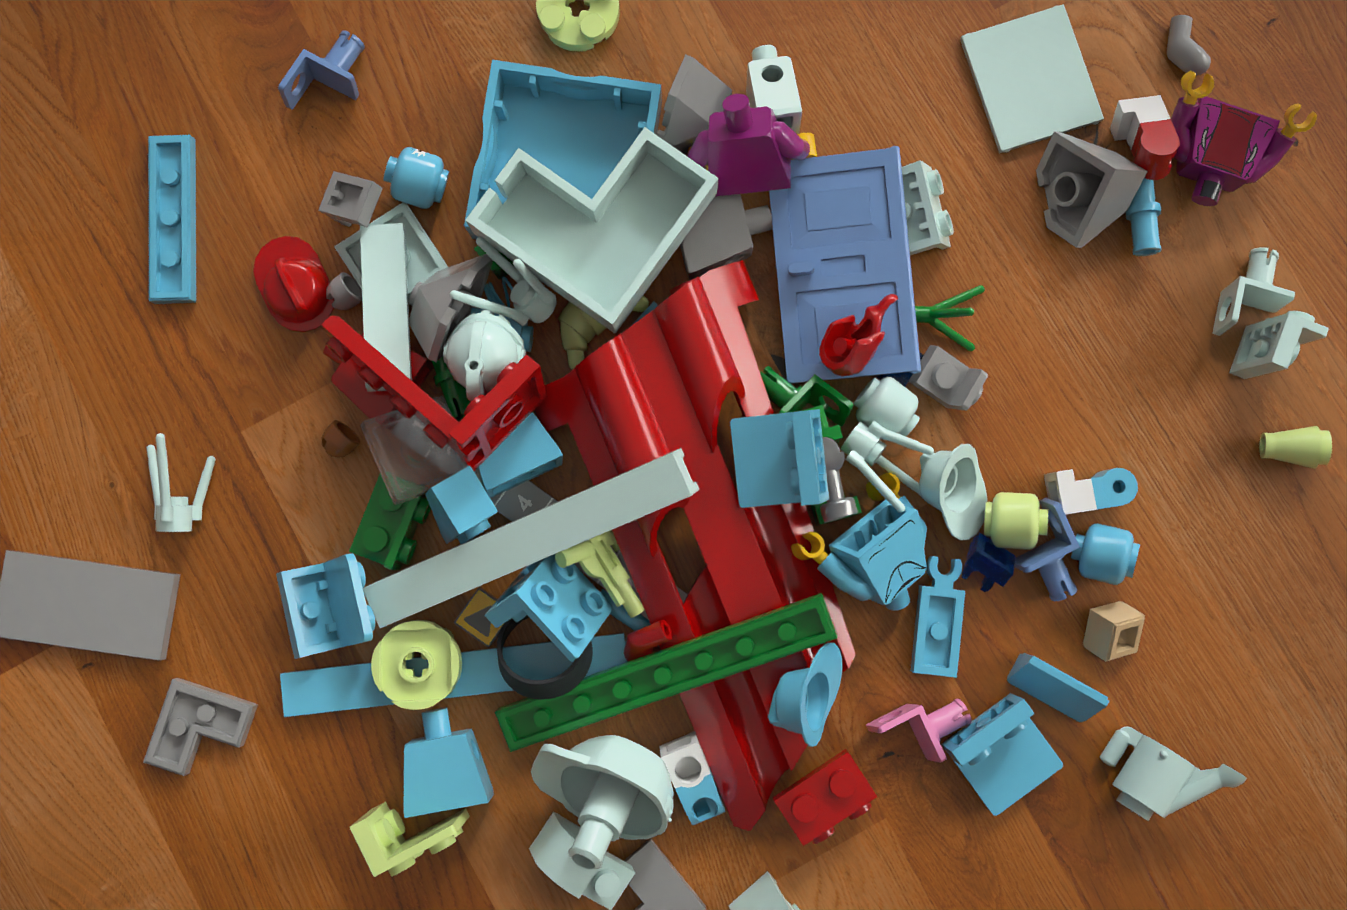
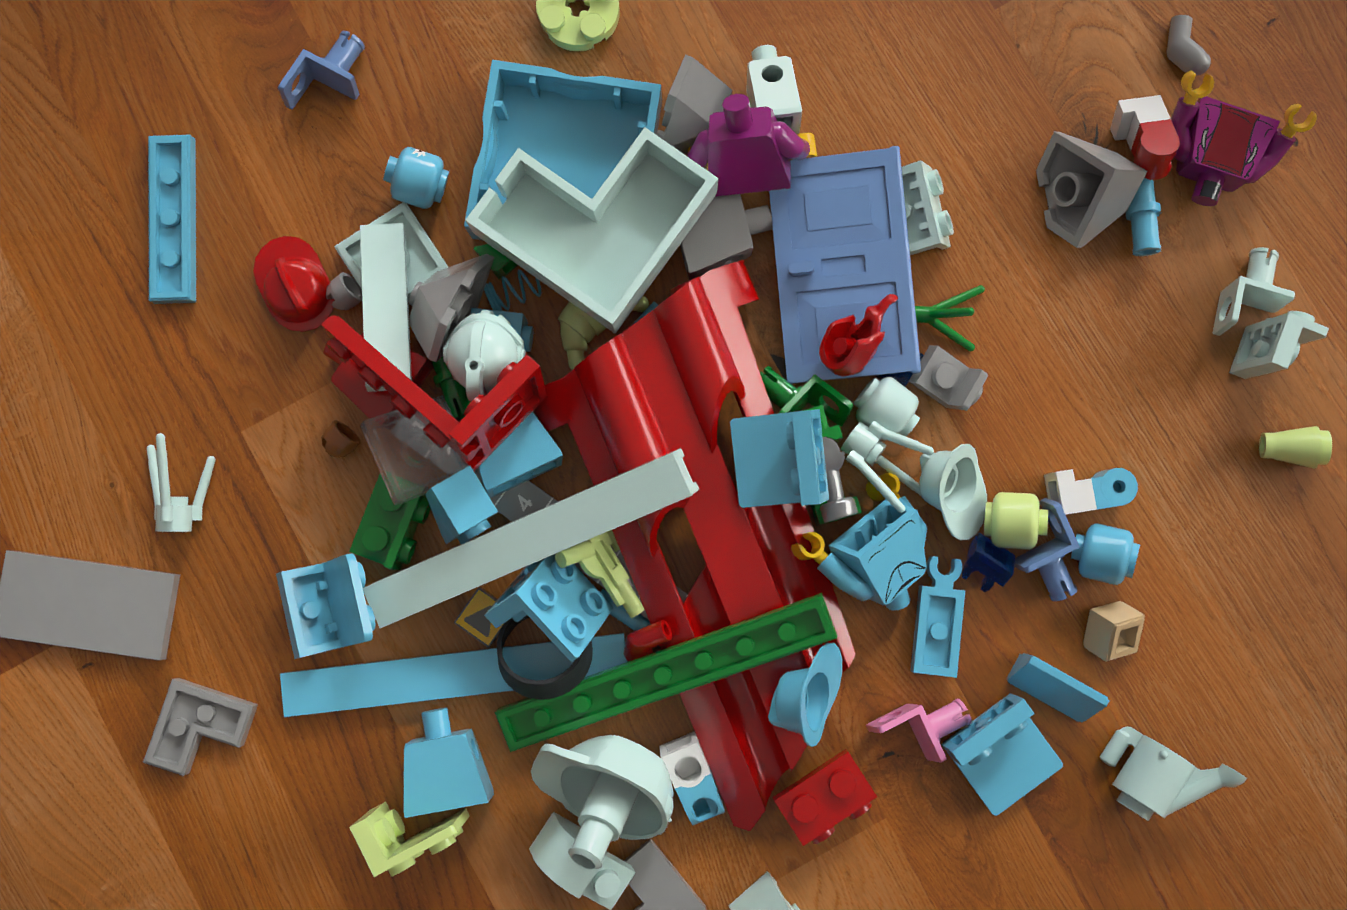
(350, 199): light grey bracket -> none
(400, 682): yellowish green plate -> none
(528, 296): light aqua plant -> none
(1031, 78): light aqua piece -> none

